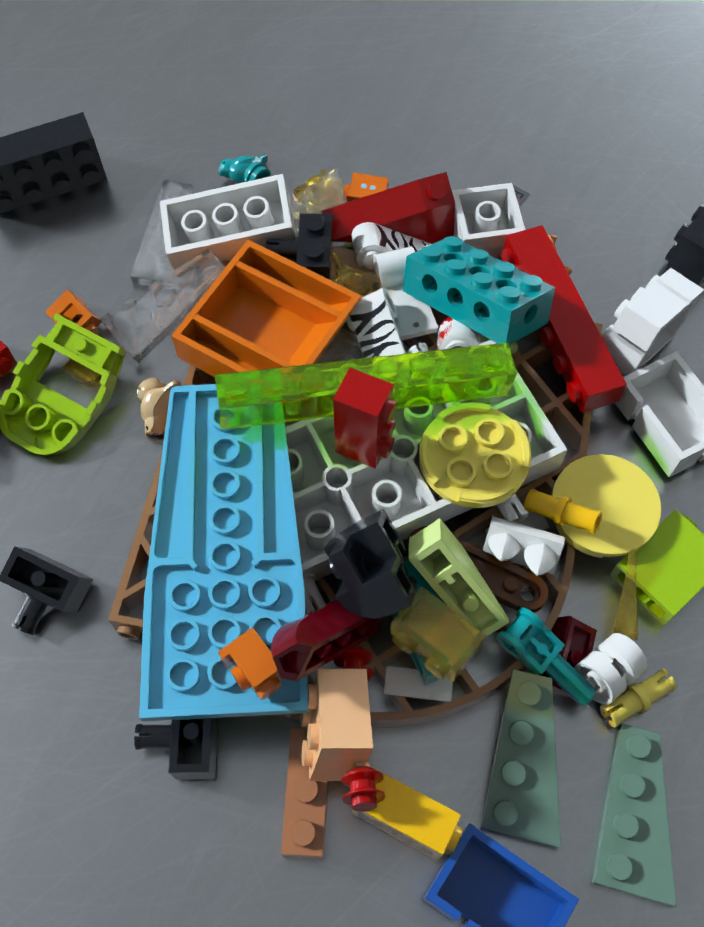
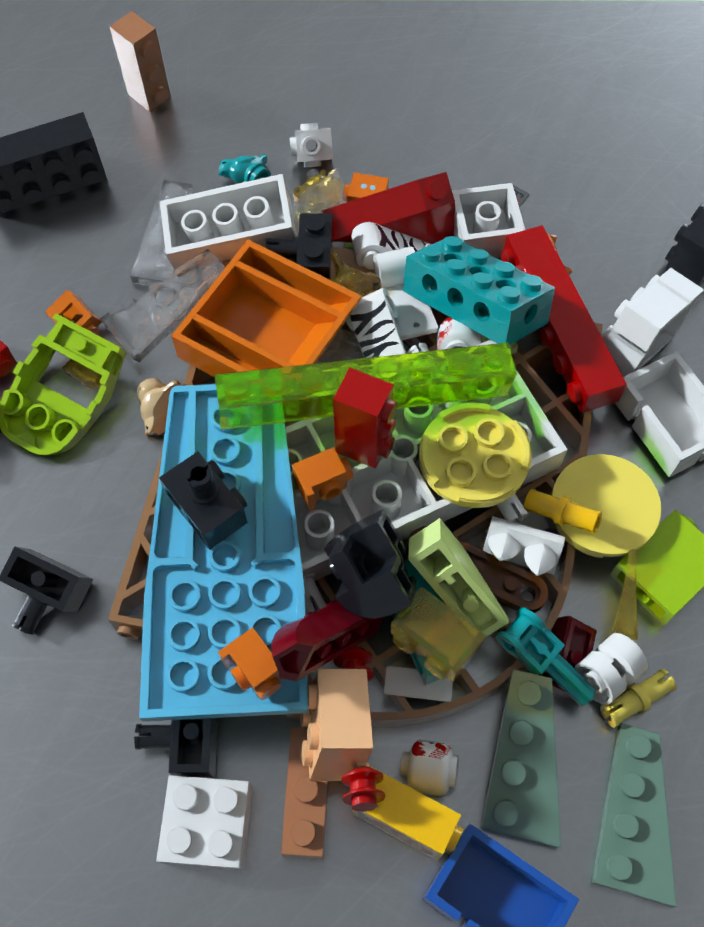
(140, 60): none -> nougat brick
(204, 499): none -> black brick
(205, 823): none -> white brick
(321, 476): none -> orange brick
(323, 147): none -> white brick
(430, 767): none -> white head

